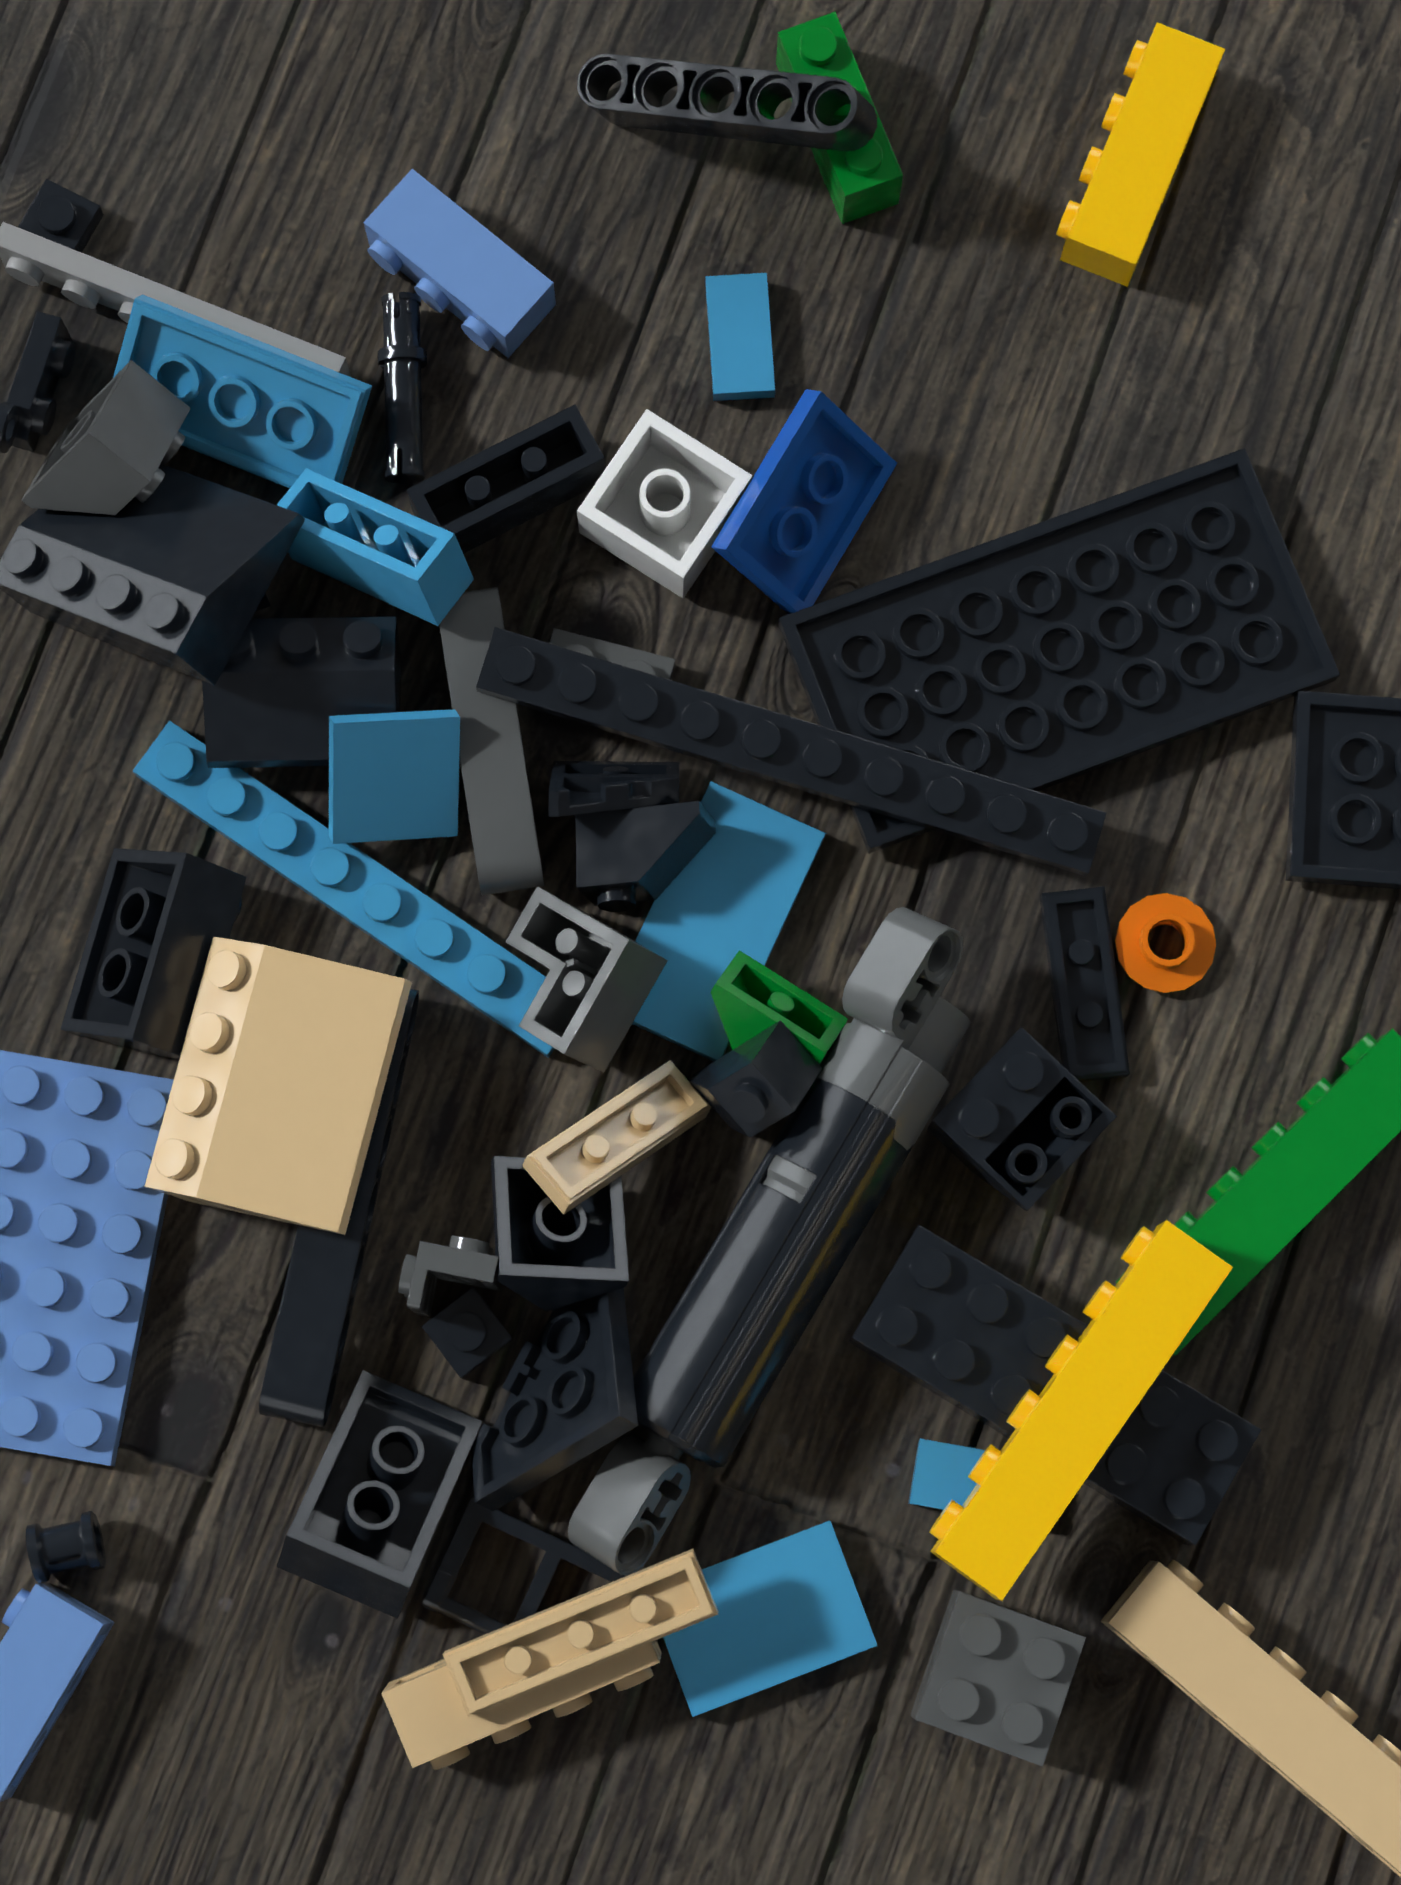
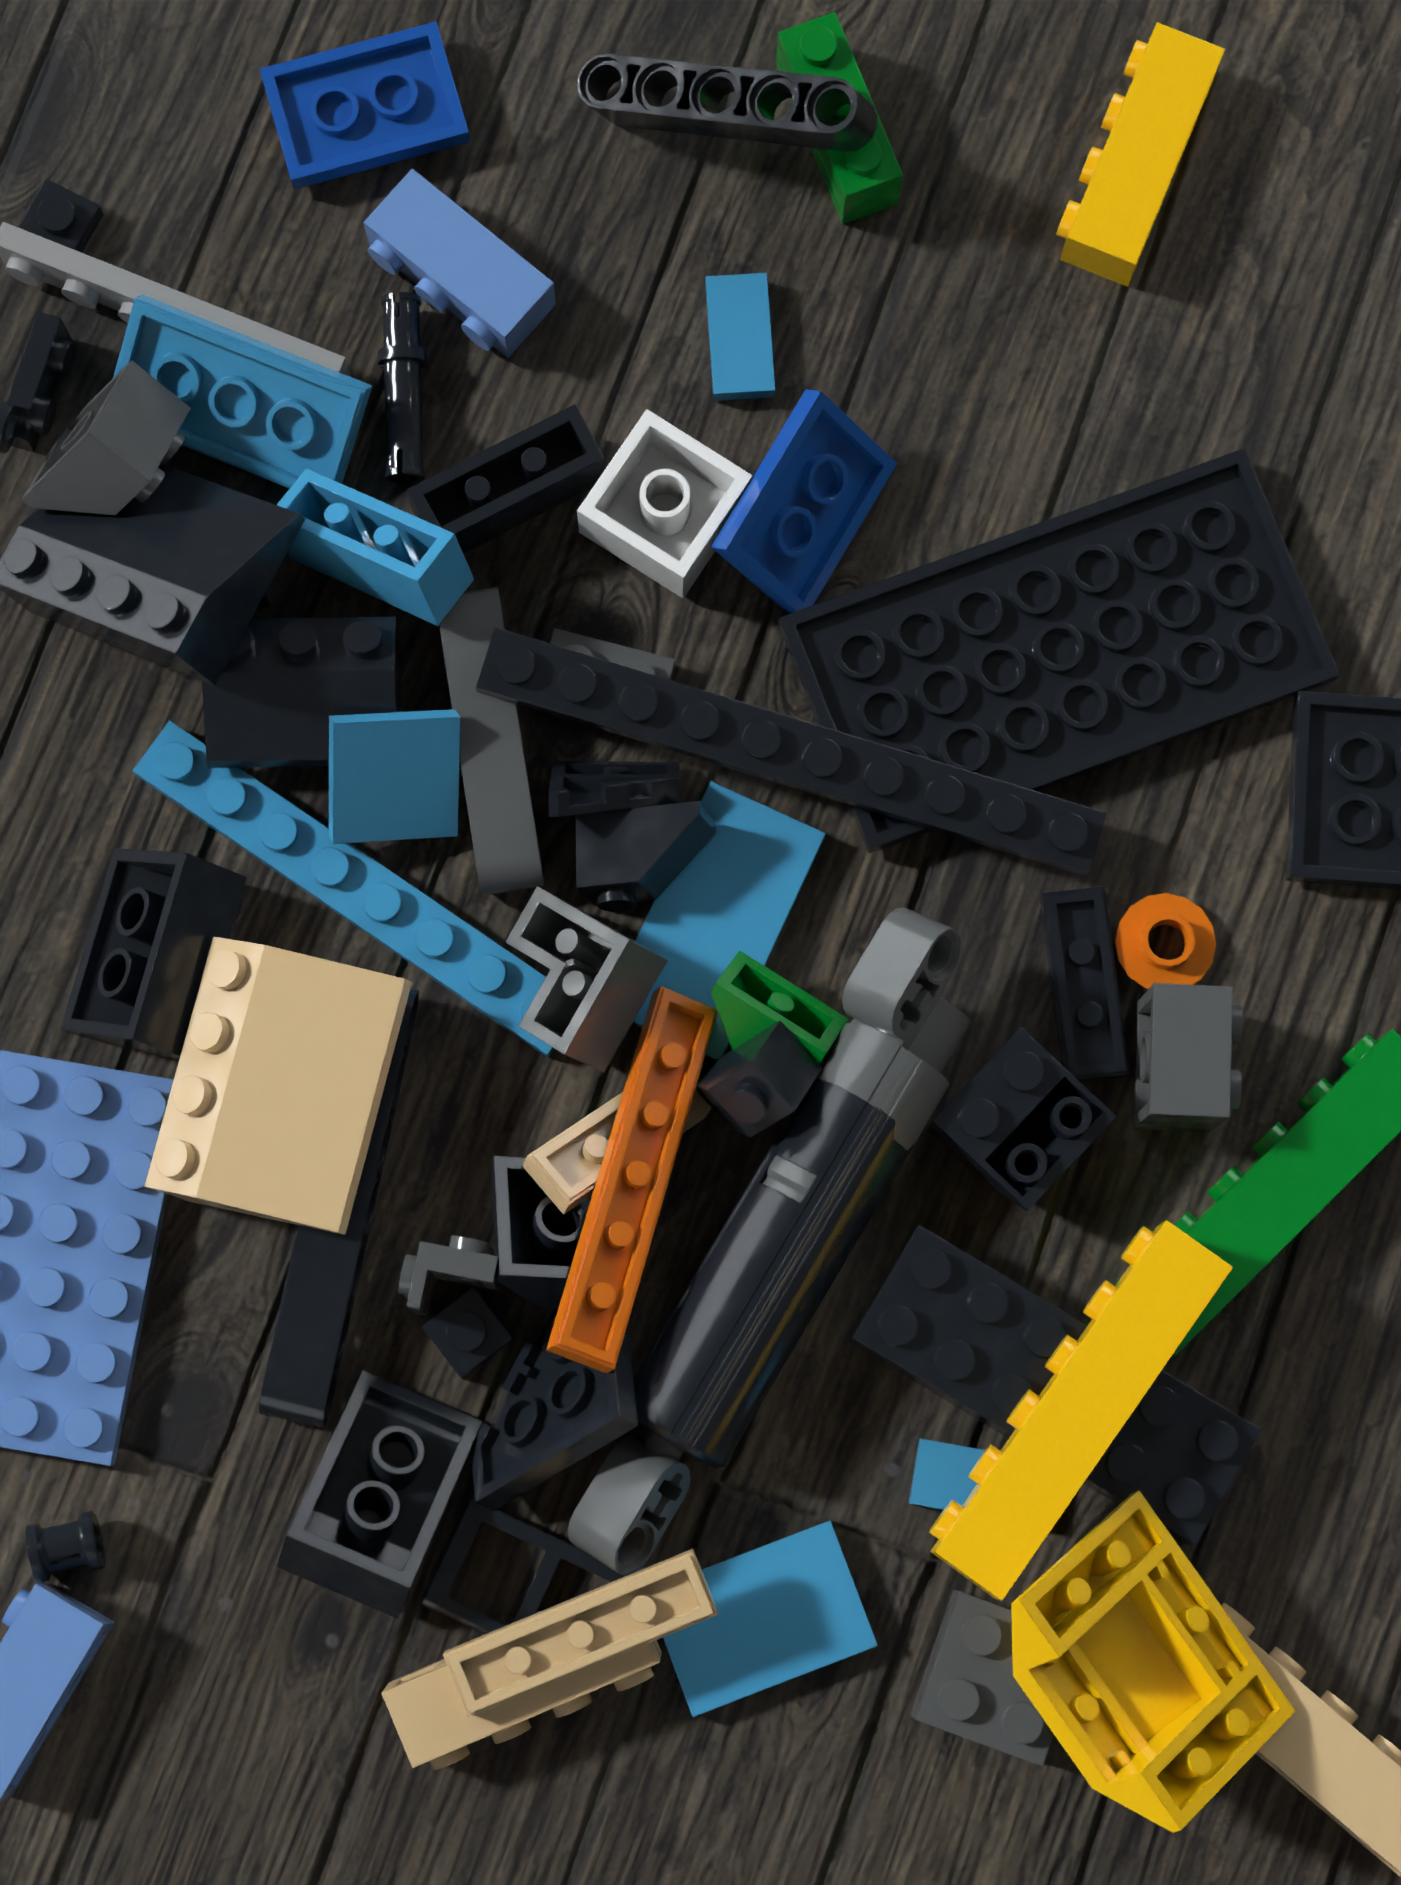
(365, 105): none -> blue plate
(632, 1181): none -> orange tile
(1142, 1669): none -> yellow slope
(1186, 1057): none -> dark grey brick

